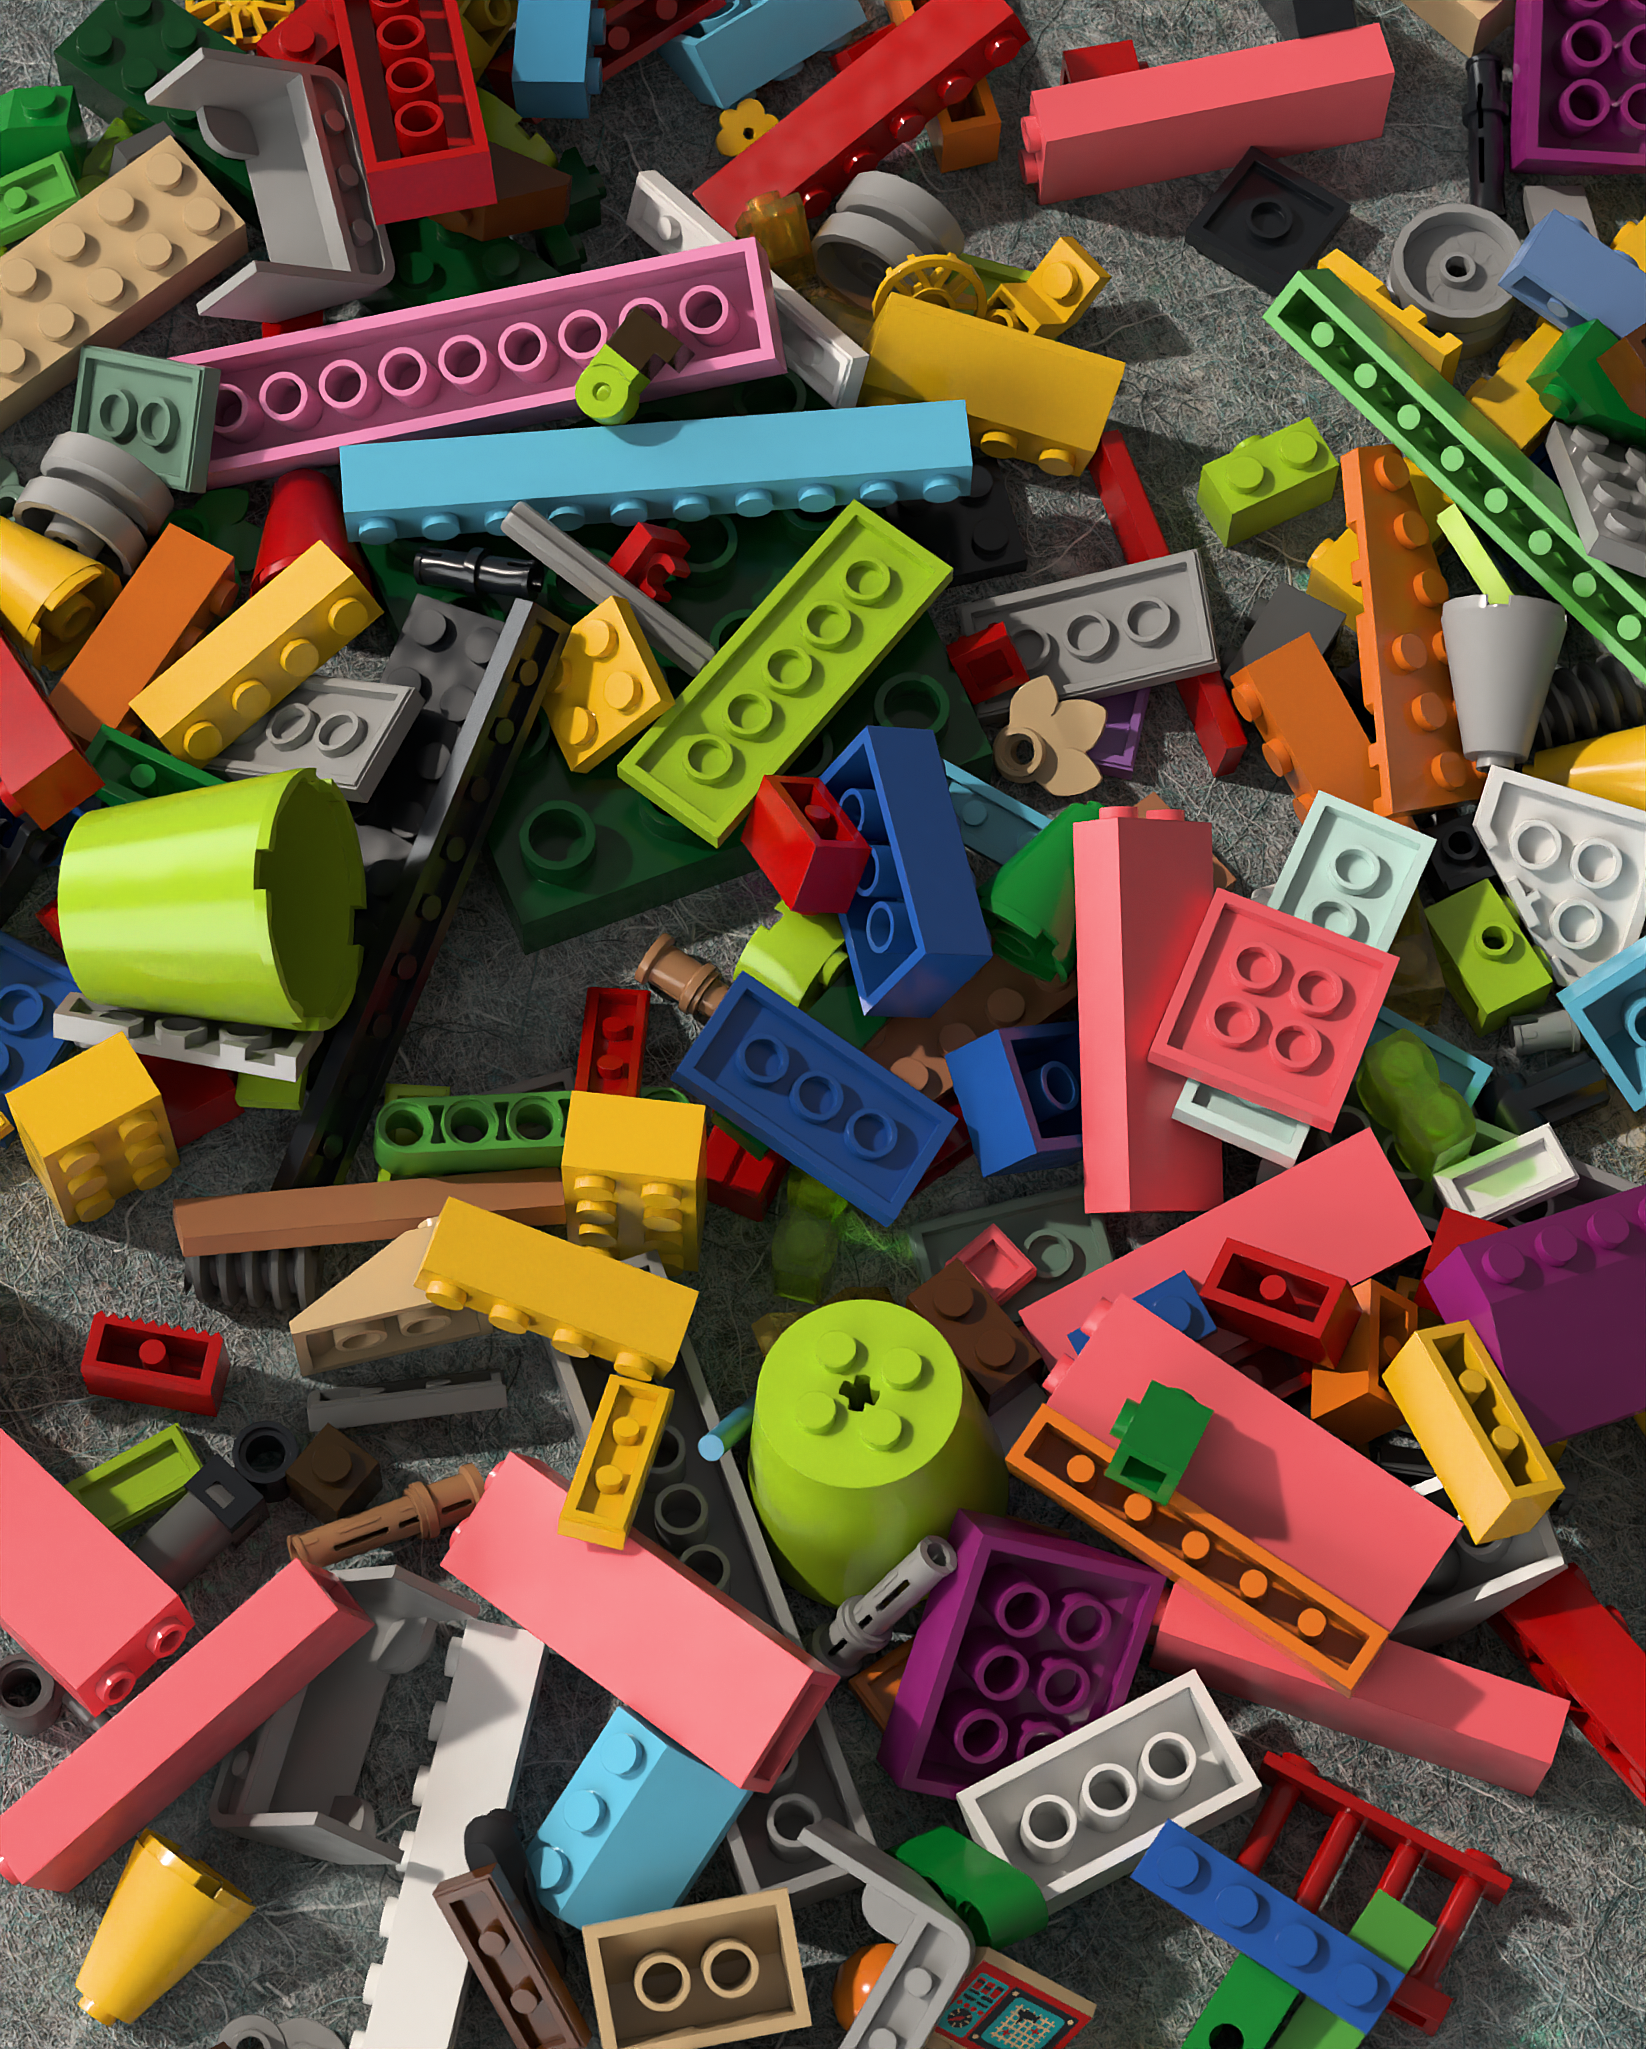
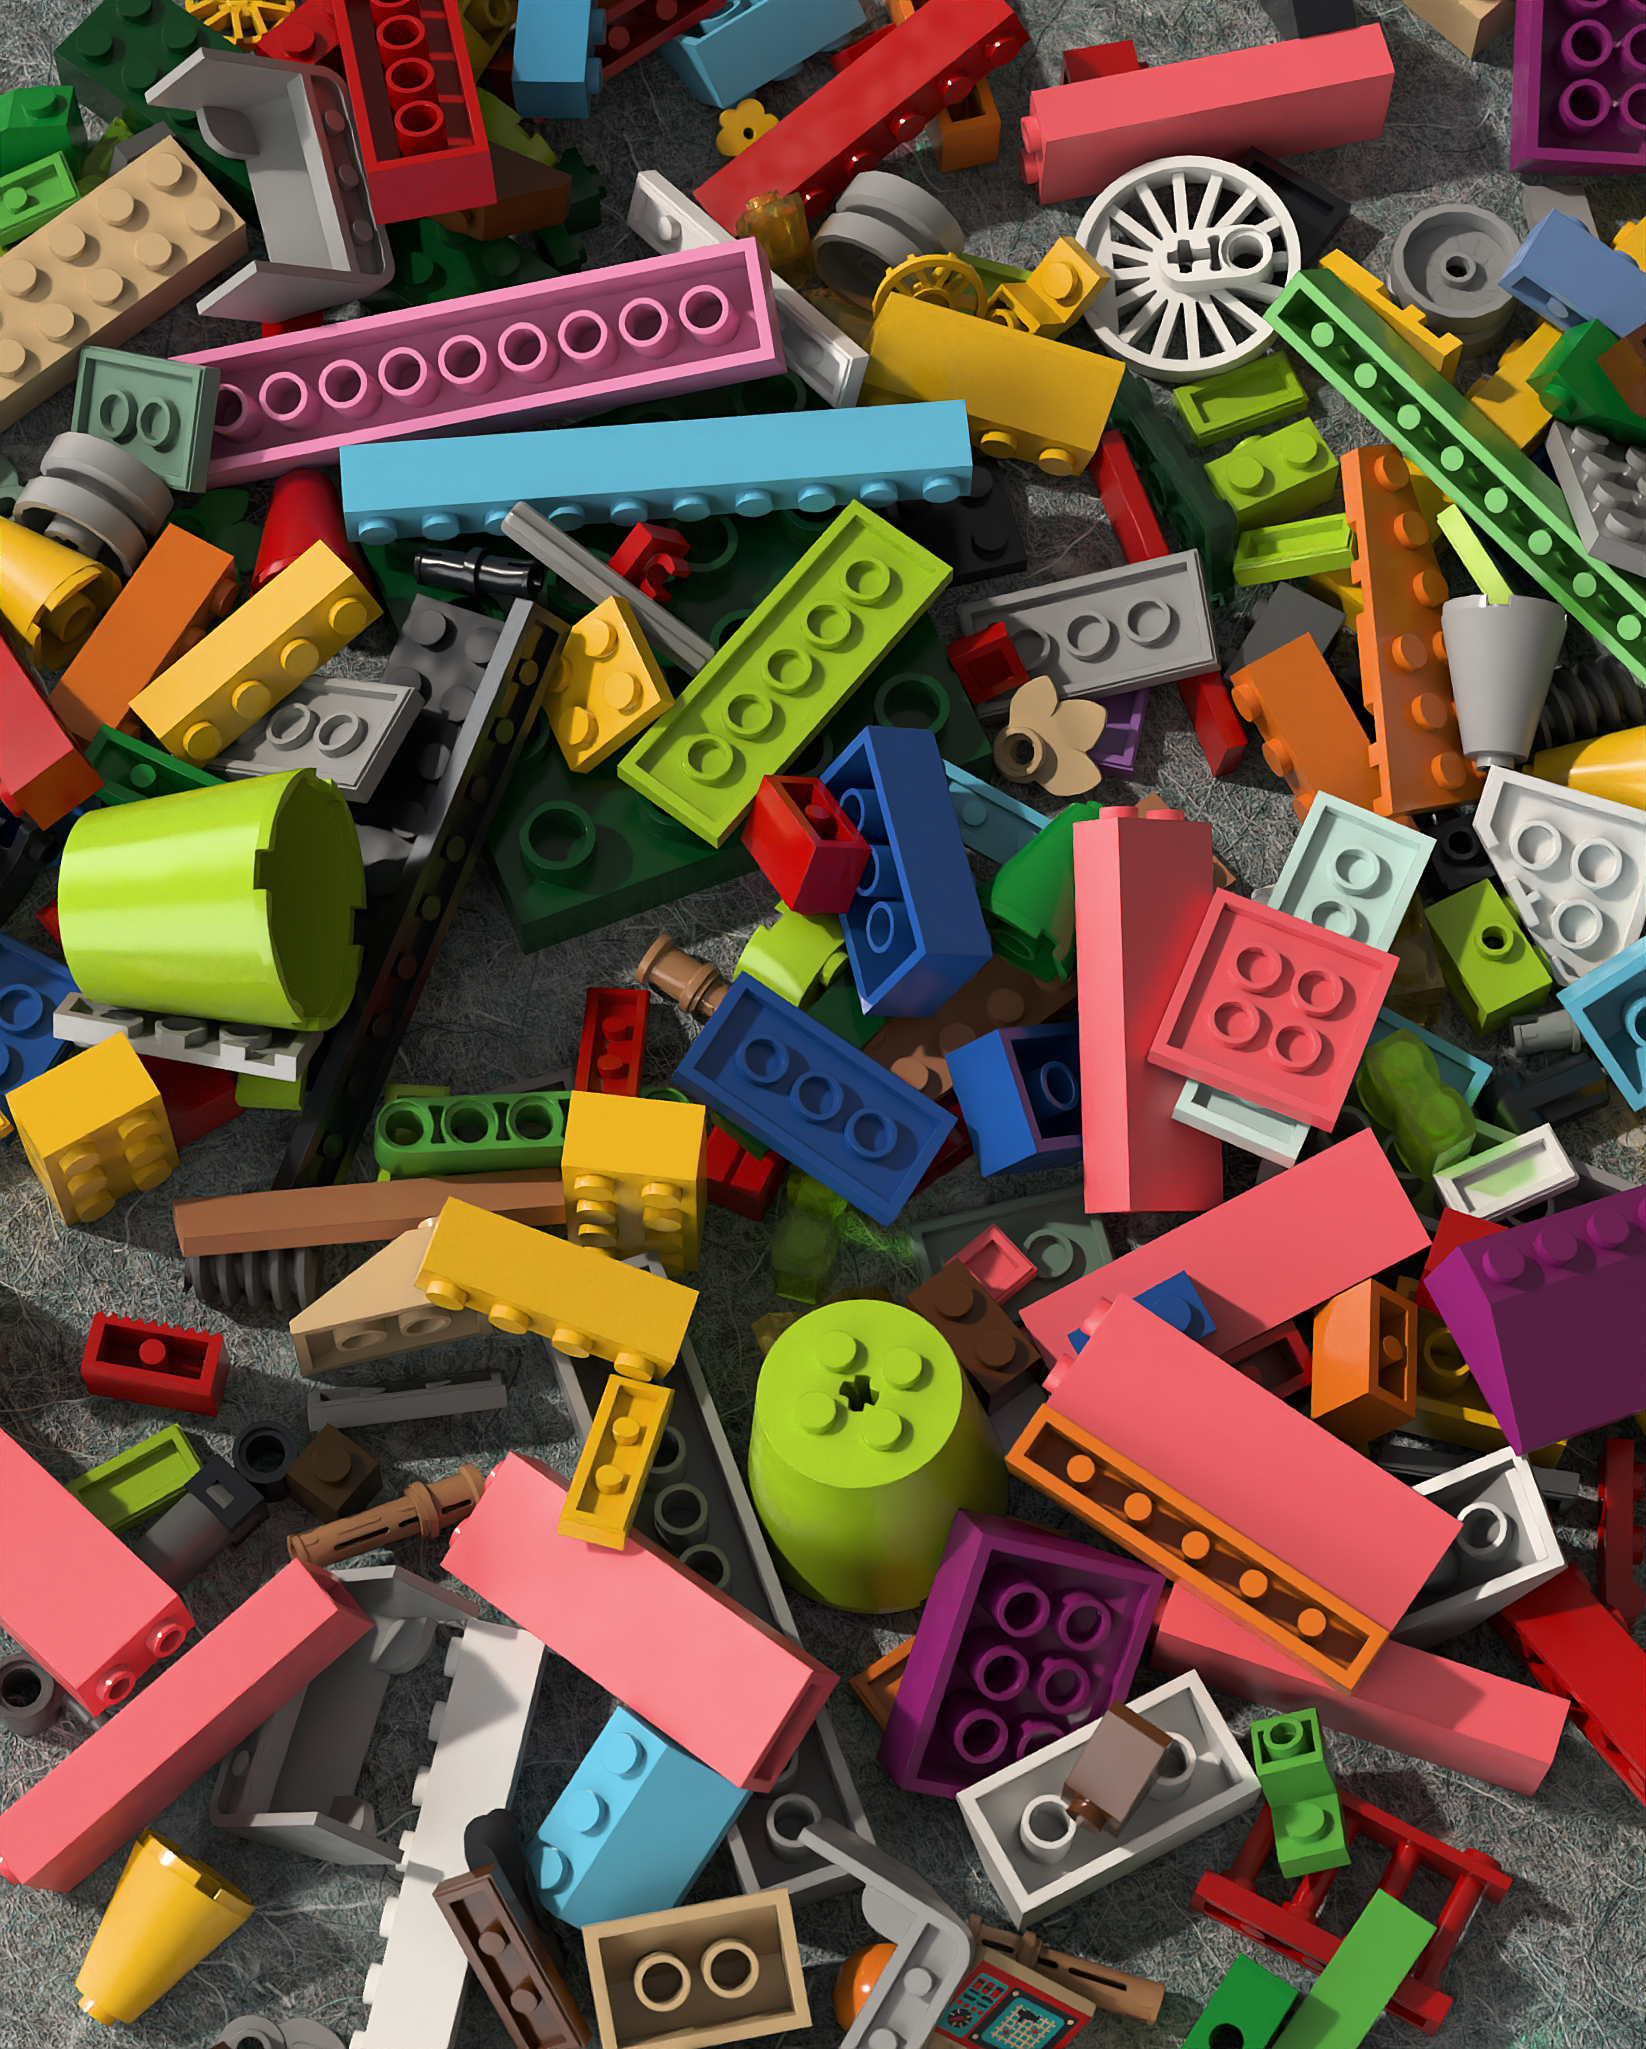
(625, 367): leg -> none
(728, 1431): bar -> none
(922, 1568): light grey pin -> none
(982, 1889): green beam -> none
(1093, 1981): none -> medium nougat pin
(1115, 1771): none -> slope
(1157, 1440): green brick -> none
(1178, 485): none -> clear green wing
(1213, 276): none -> white piece
(1240, 399): none -> lime tile
(1268, 1927): blue brick -> none
(1281, 1303): red brick -> none
(1295, 550): none -> lime tile
(1301, 1792): none -> bright green slope
(1472, 1432): yellow brick -> none
(1485, 119): black pin -> none
(1617, 1539): none -> red plate

